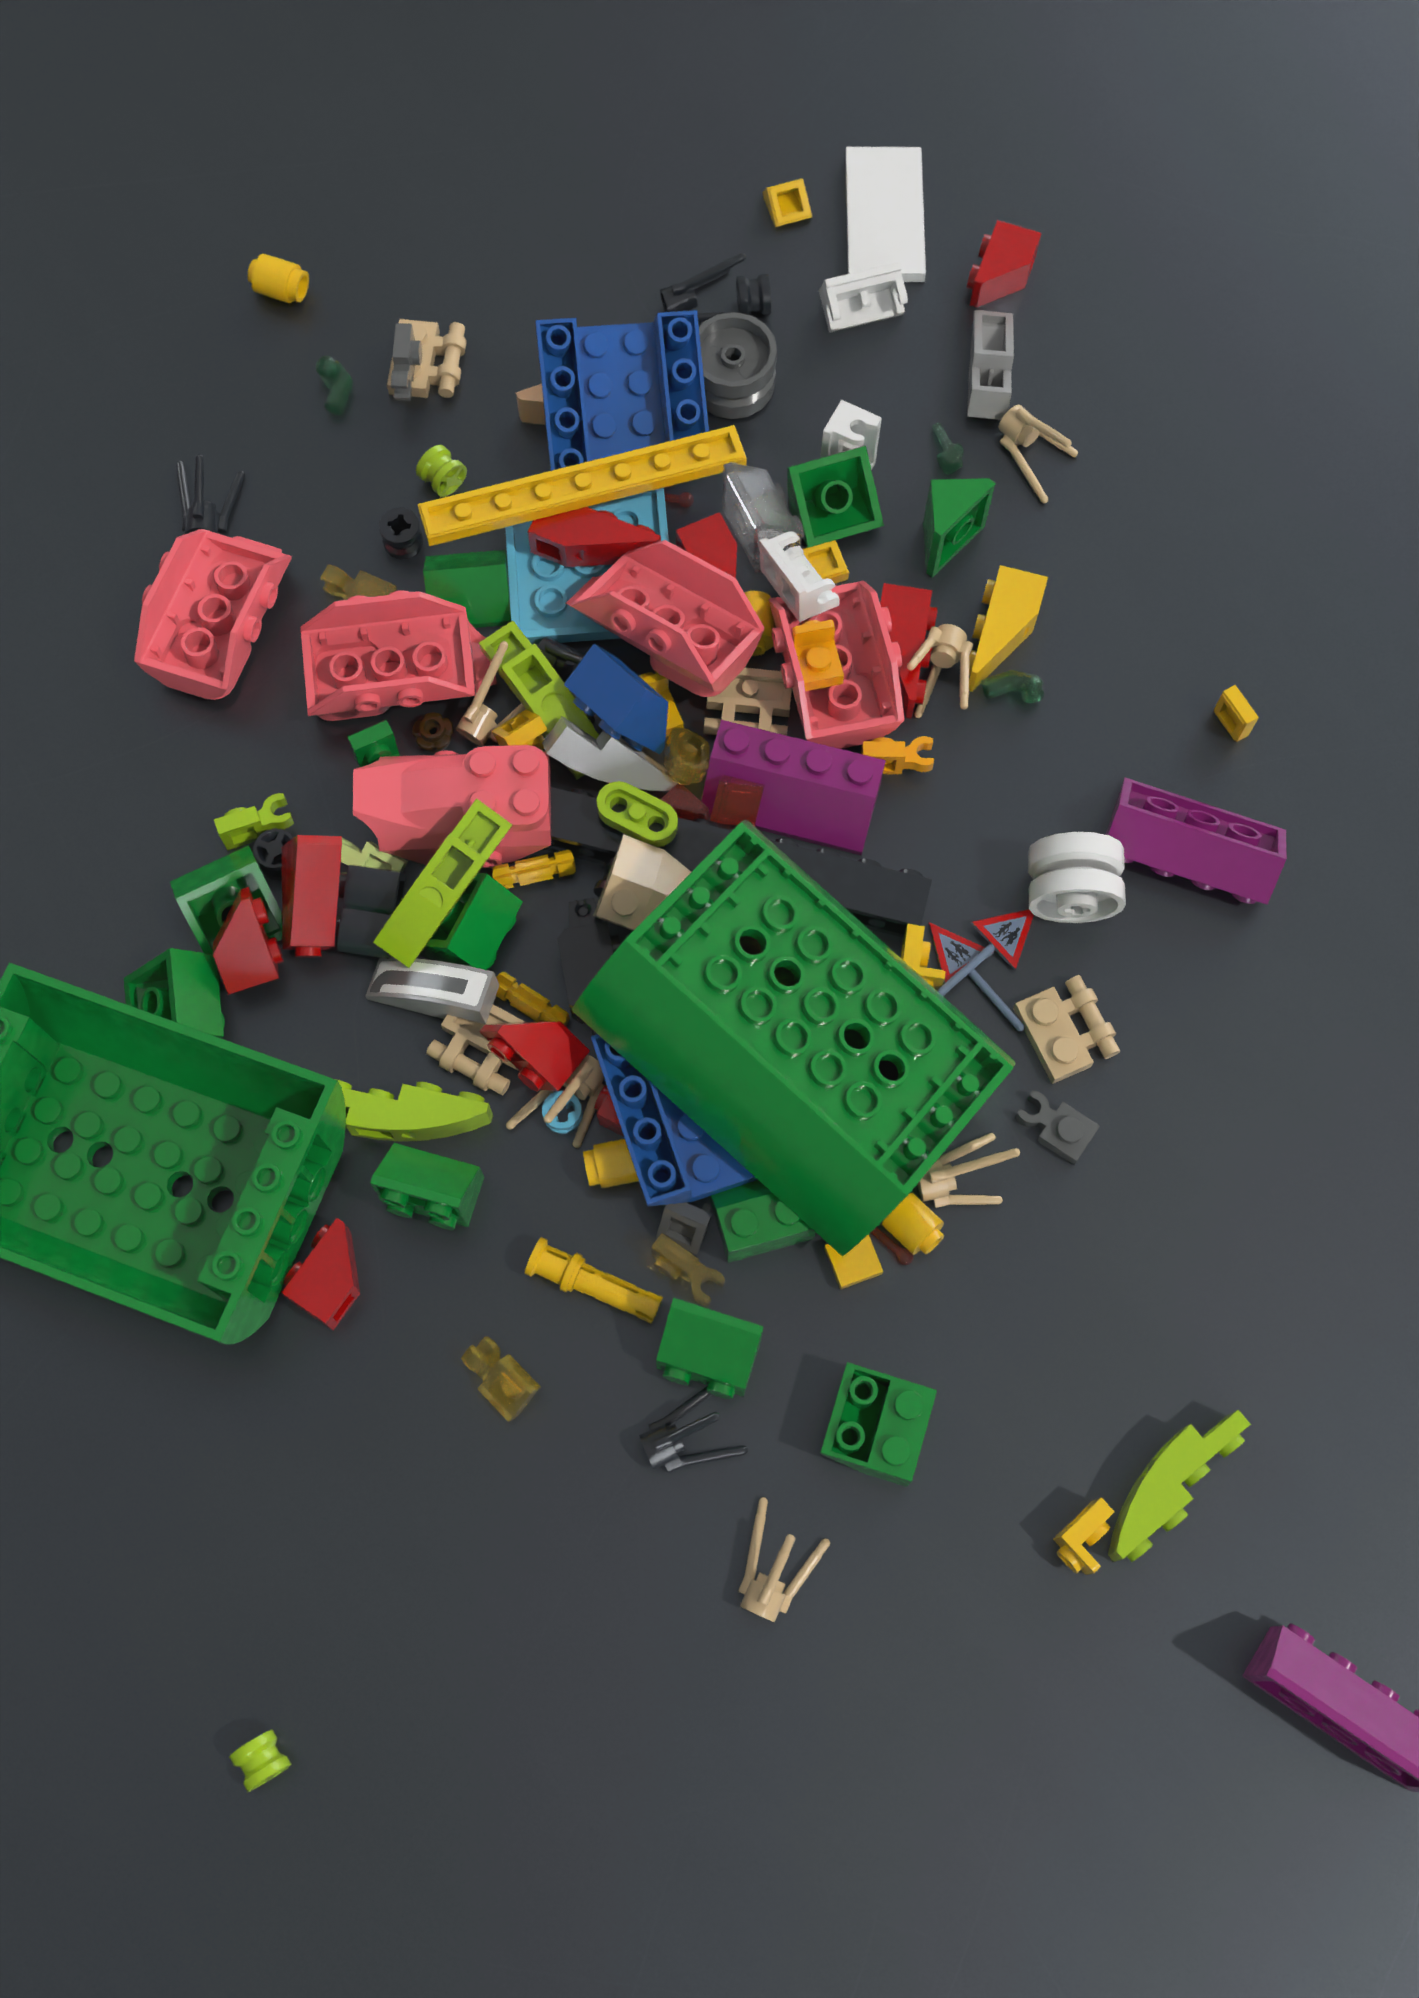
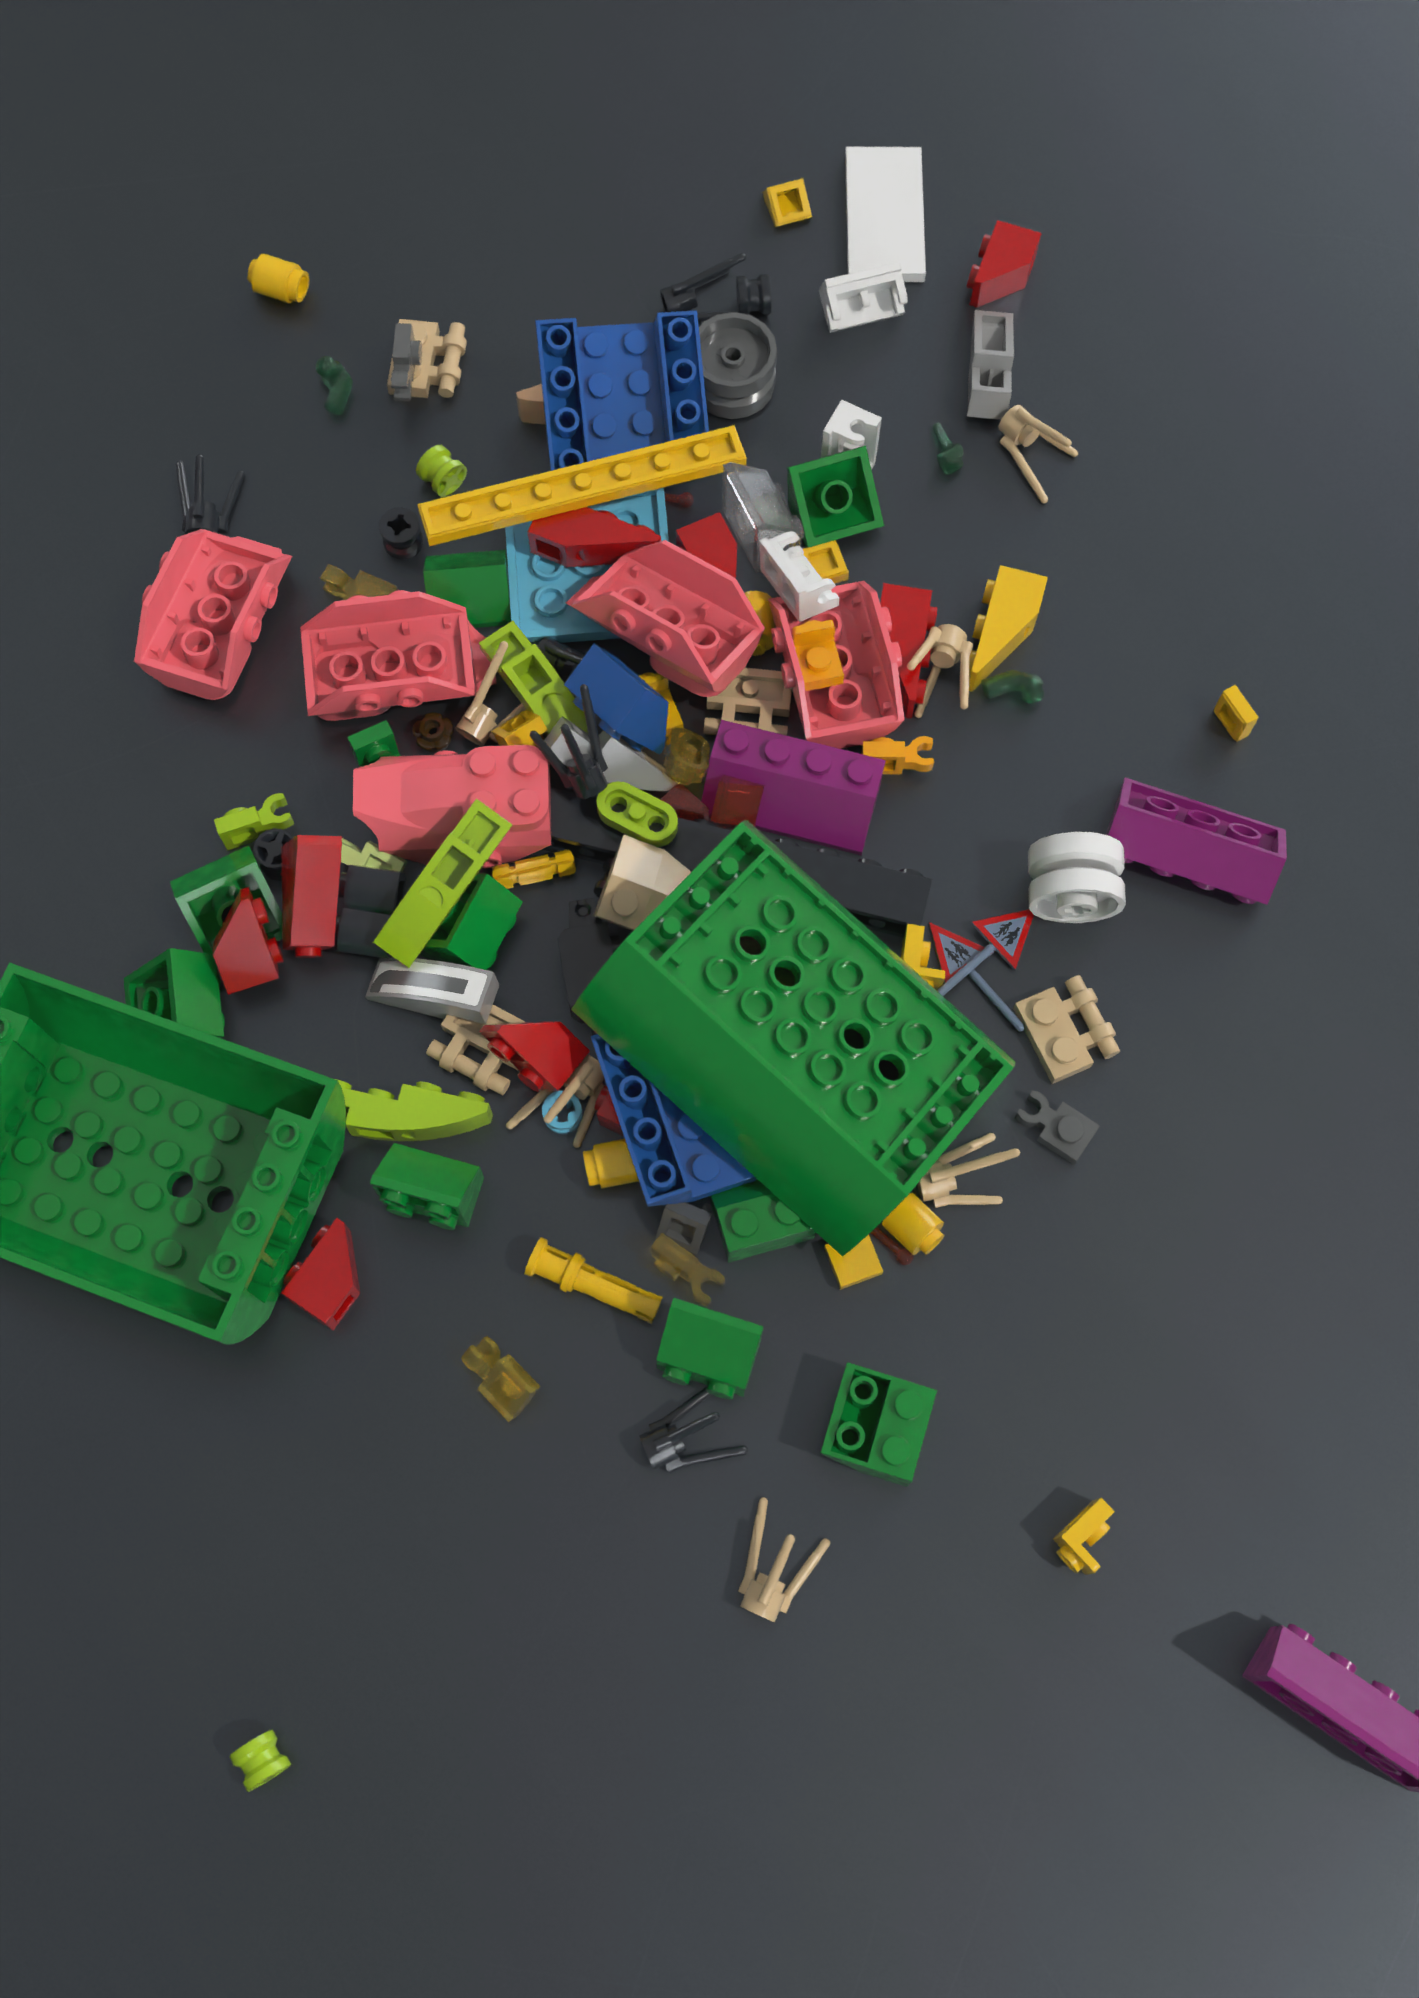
(529, 1001): yellow axle -> none
(583, 771): none -> black plant
(953, 517): green slope -> none
(1158, 1494): lime slope -> none

